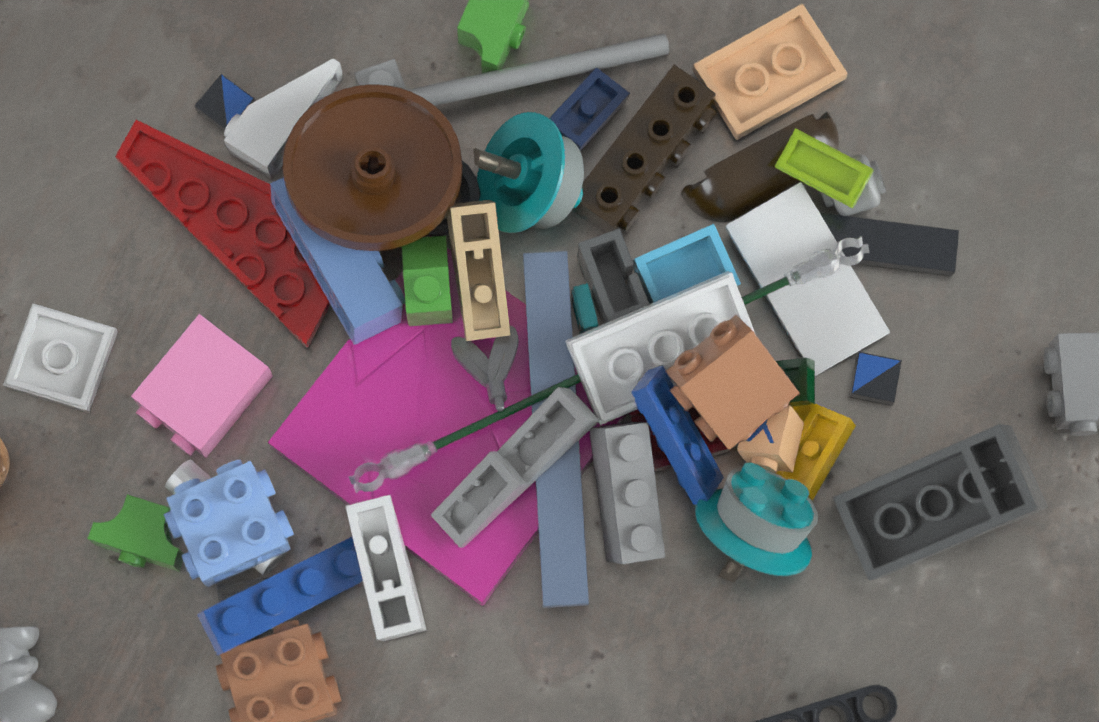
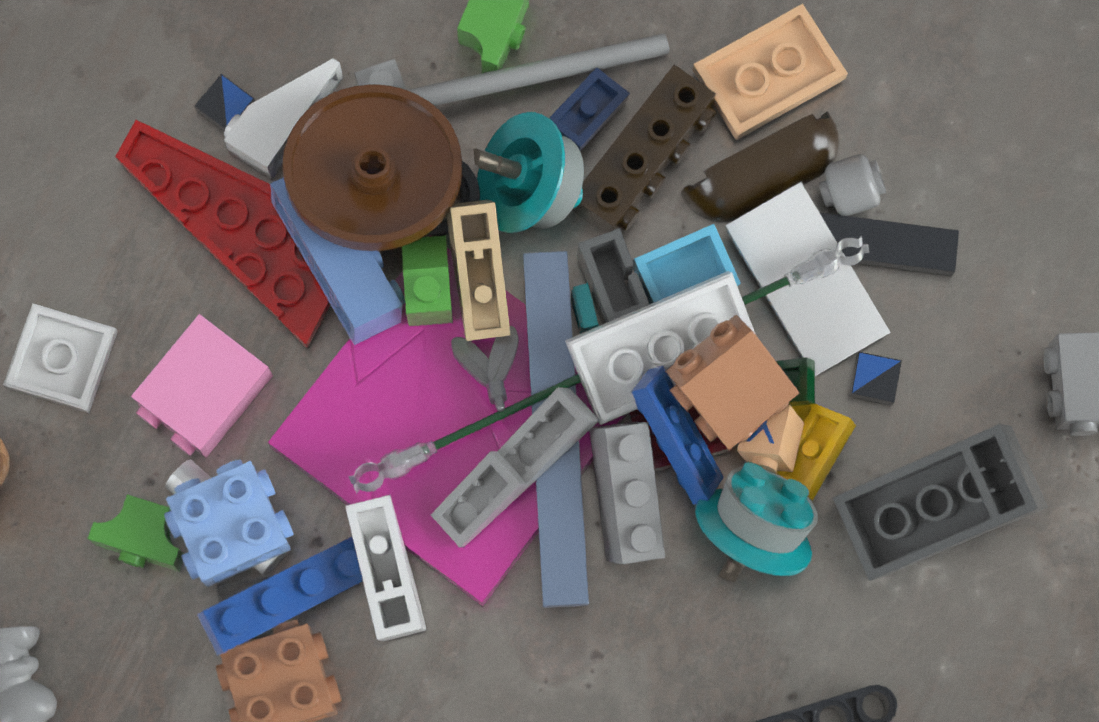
(824, 168): lime tile -> none

